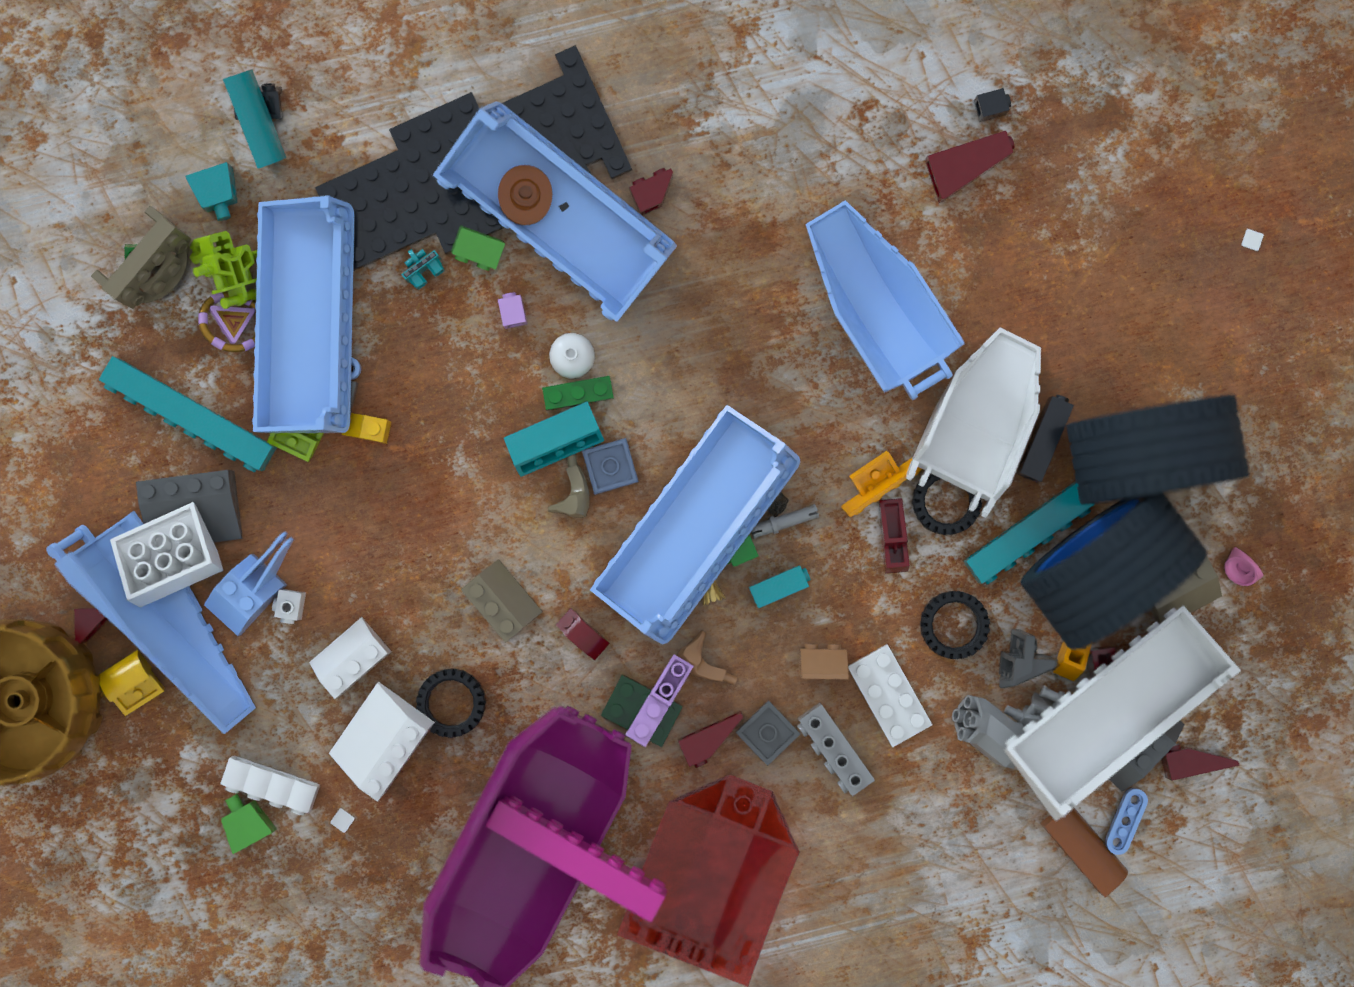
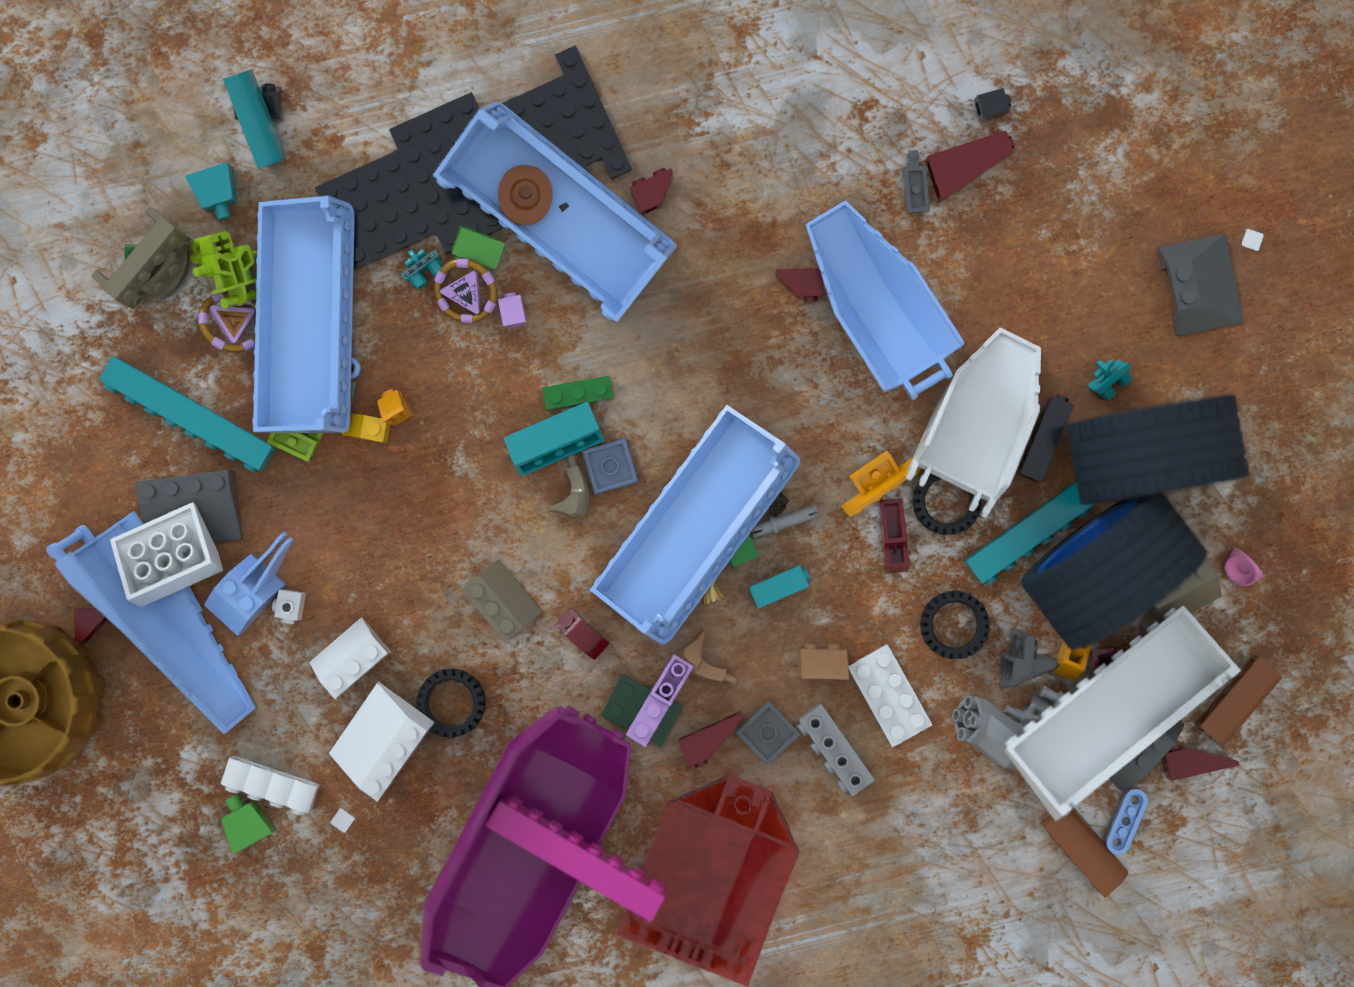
(130, 683): yellow brick -> none
(394, 407): none -> light orange slope
(465, 291): none -> piece
(572, 355): white cylinder -> none
(803, 283): none -> dark red slope
(915, 185): none -> dark grey plate
(1107, 375): none -> teal hips
(1201, 284): none -> dark grey slope
(1238, 700): none -> dark orange brick

